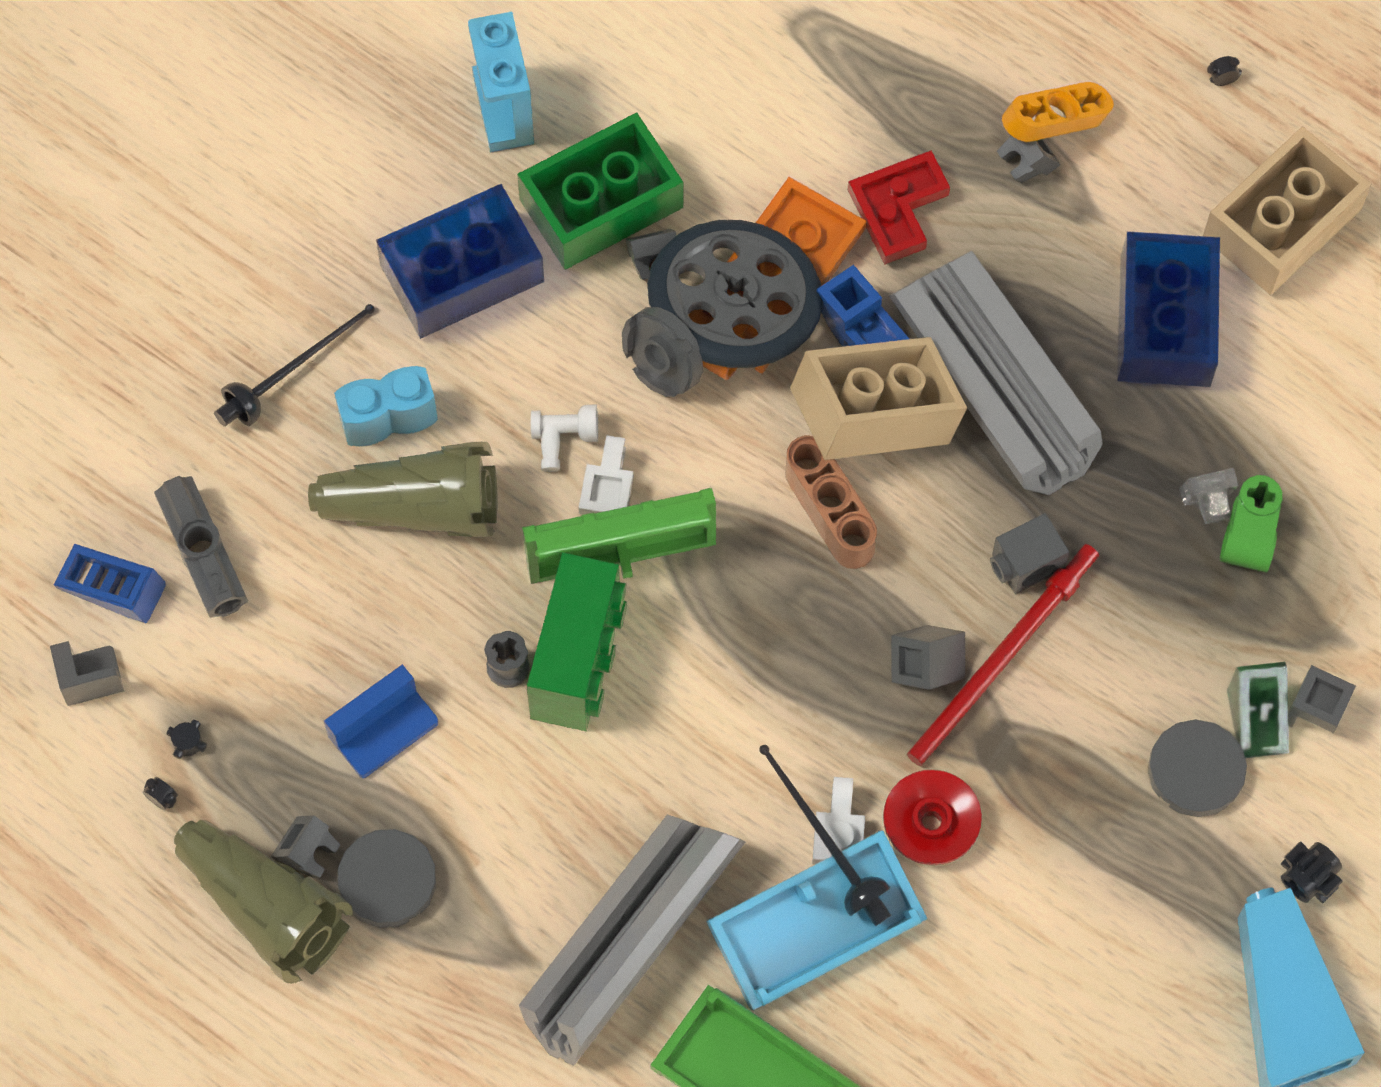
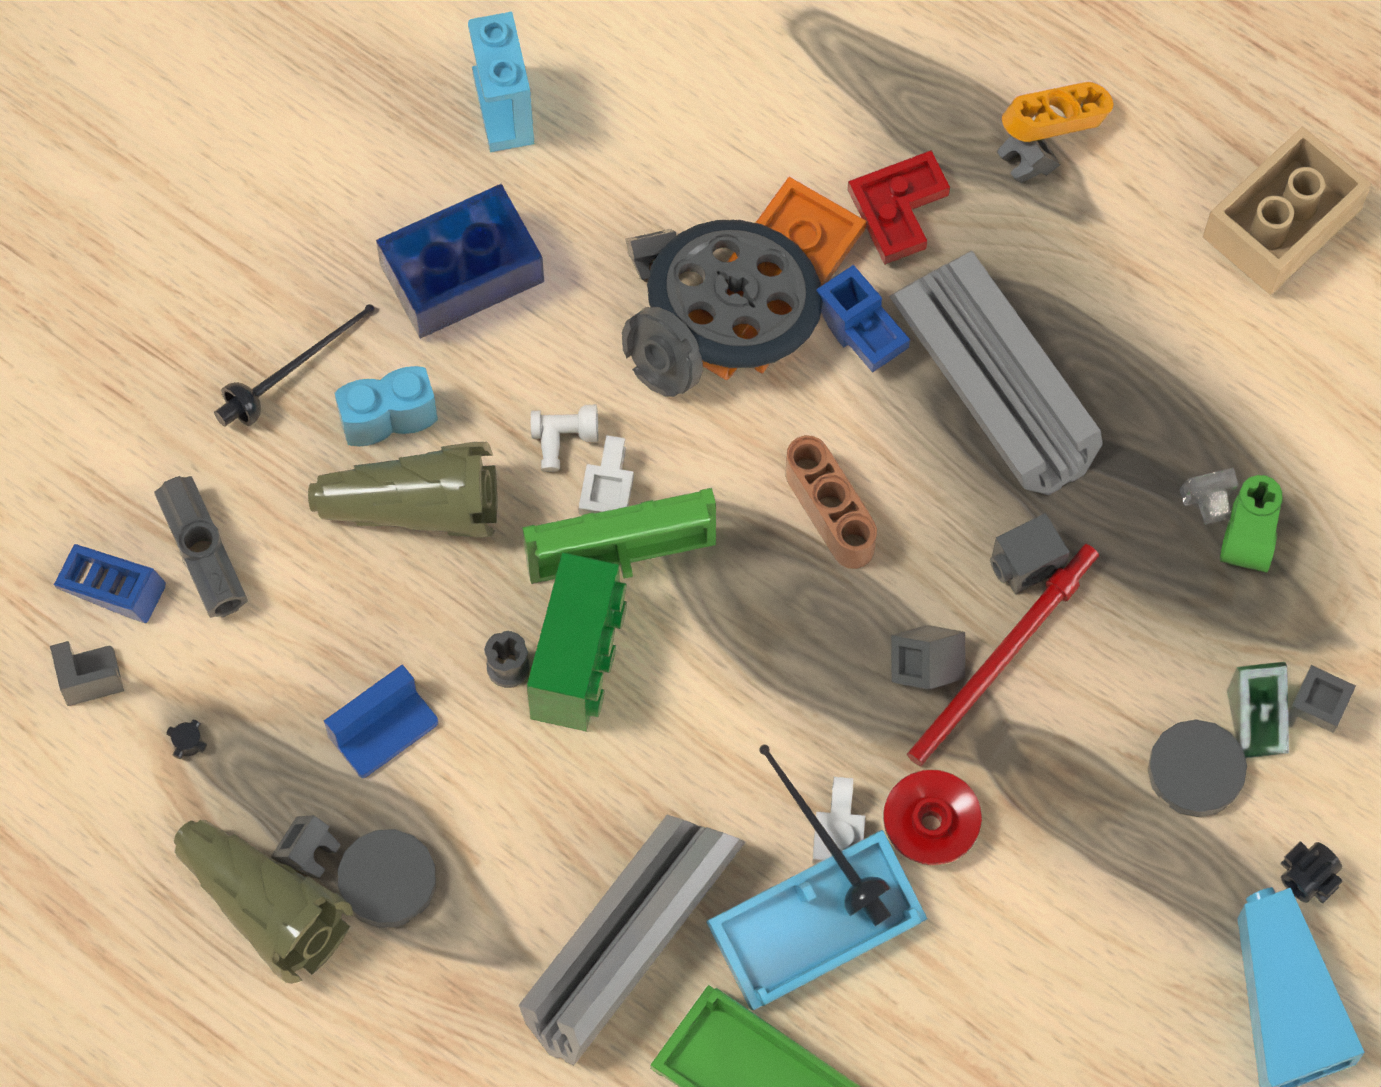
(160, 793): black piece -> none
(601, 190): green brick -> none
(877, 398): tan brick -> none
(1169, 309): clear blue brick -> none
(1224, 70): black piece -> none

